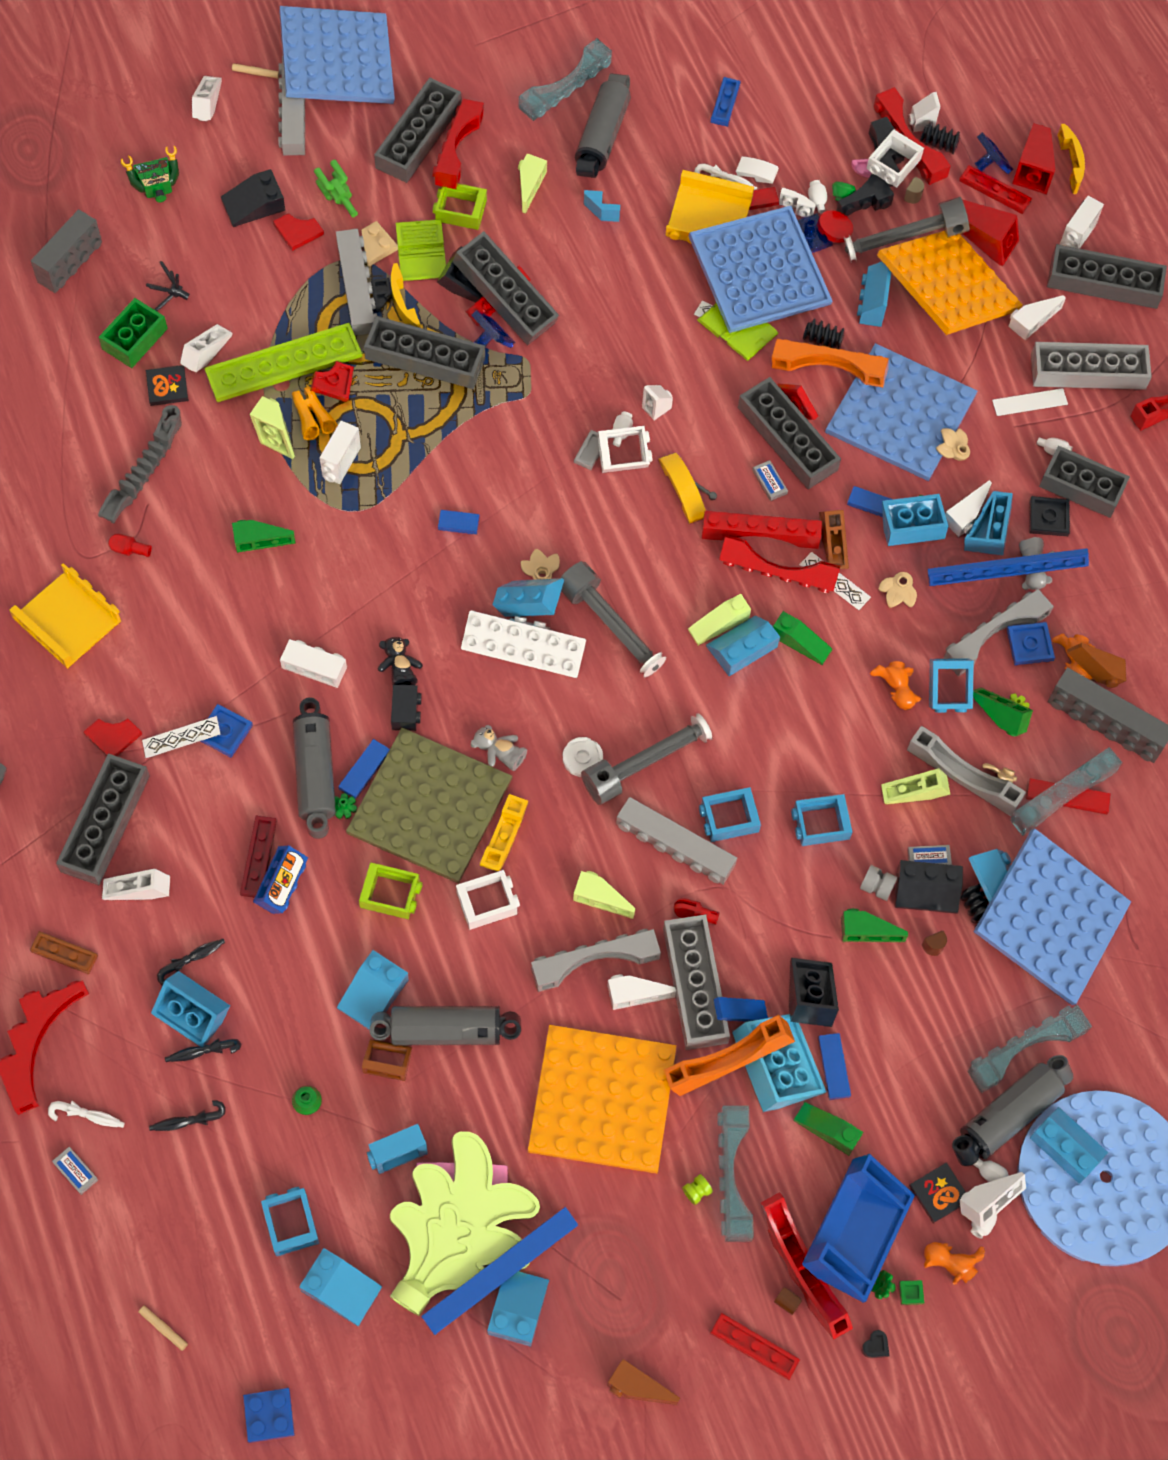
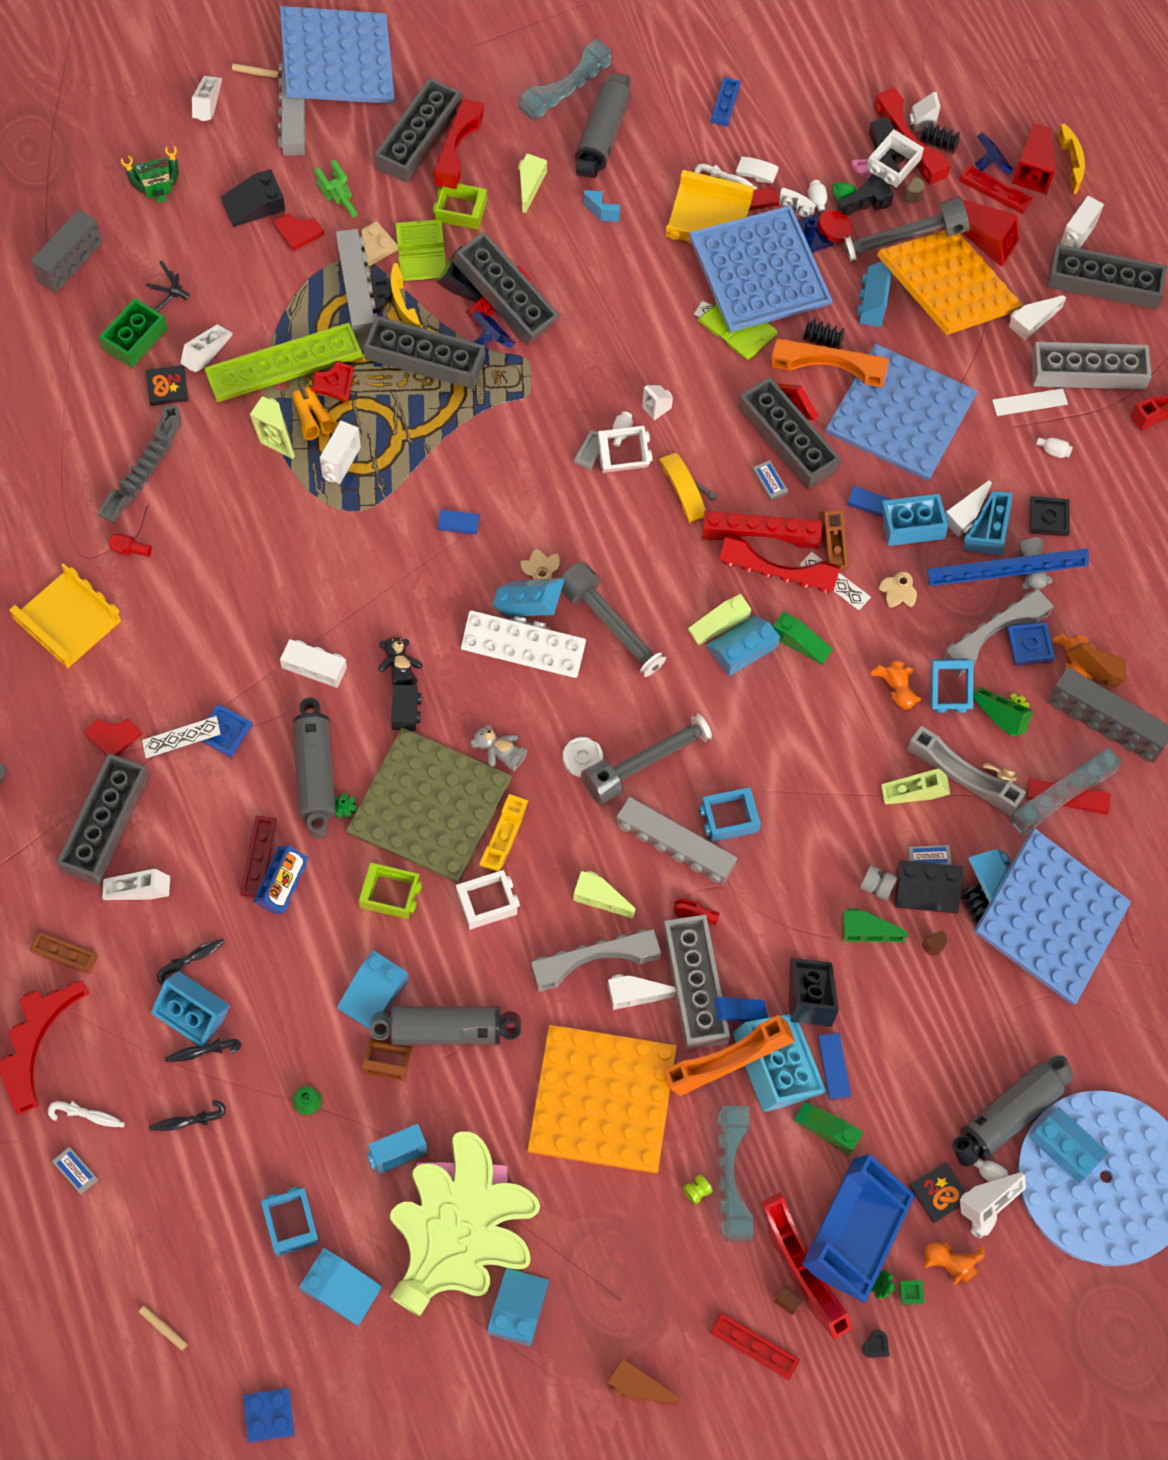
(256, 535): green slope -> none
(364, 769): blue tile -> none
(499, 1271): blue tile -> none
(842, 814): dark azure window -> none
(953, 443): tan plate -> none
(1065, 1027): clear light blue arch -> none
(1084, 481): dark grey brick -> none

